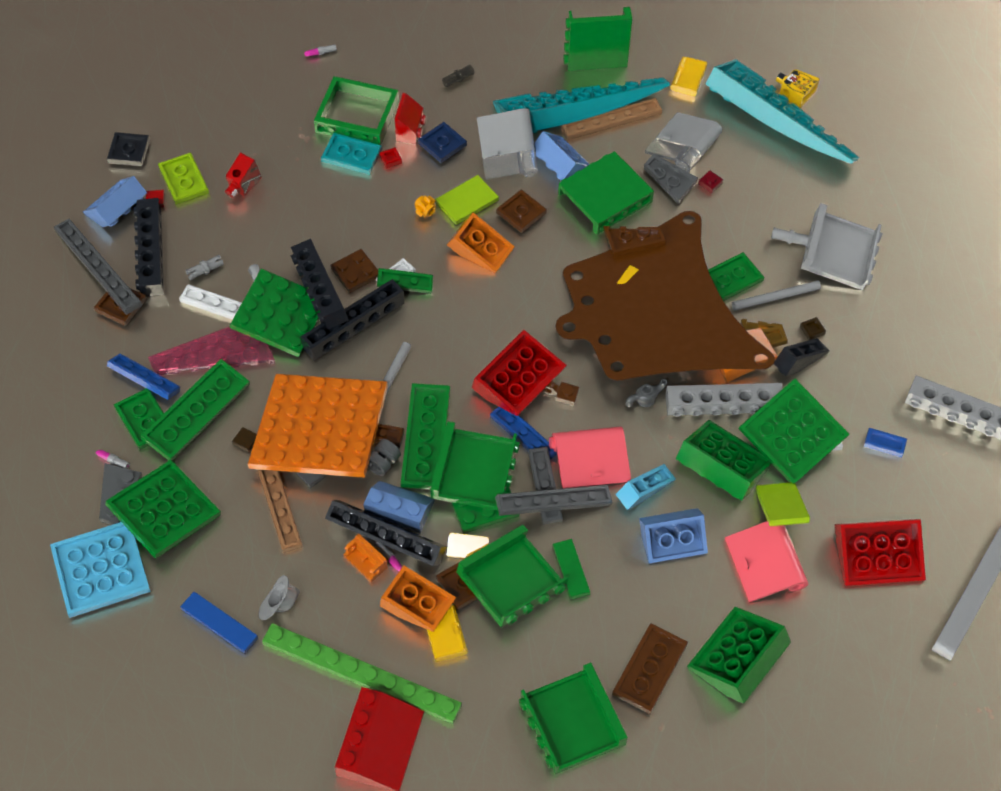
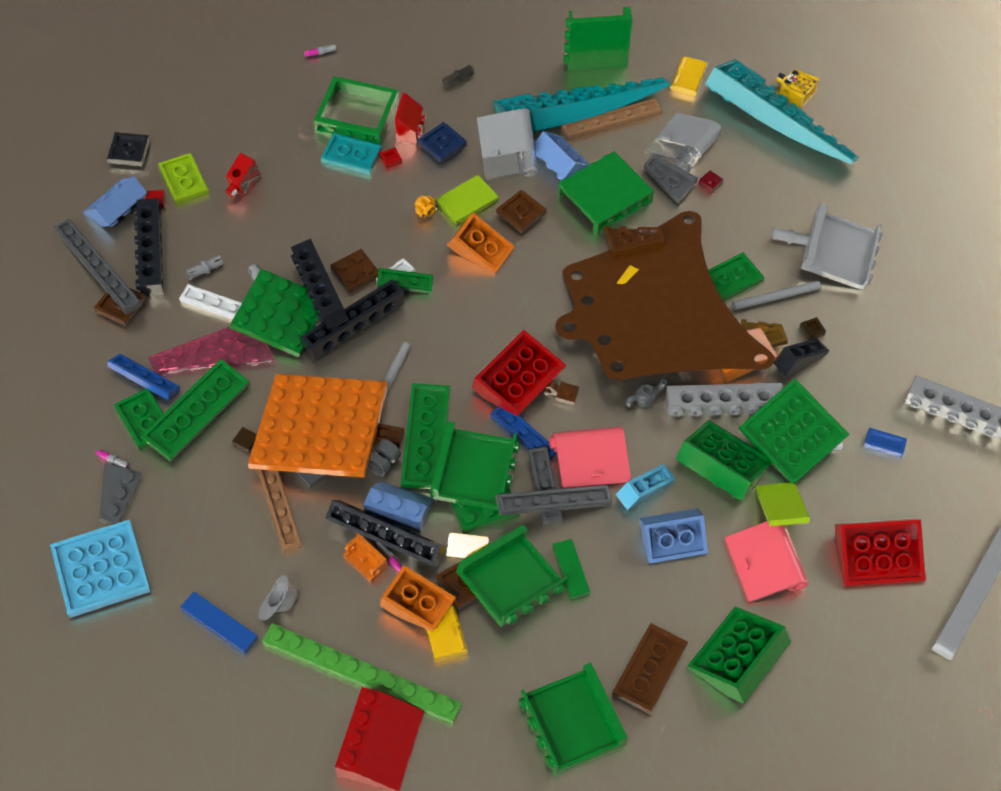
(163, 508): green plate -> none

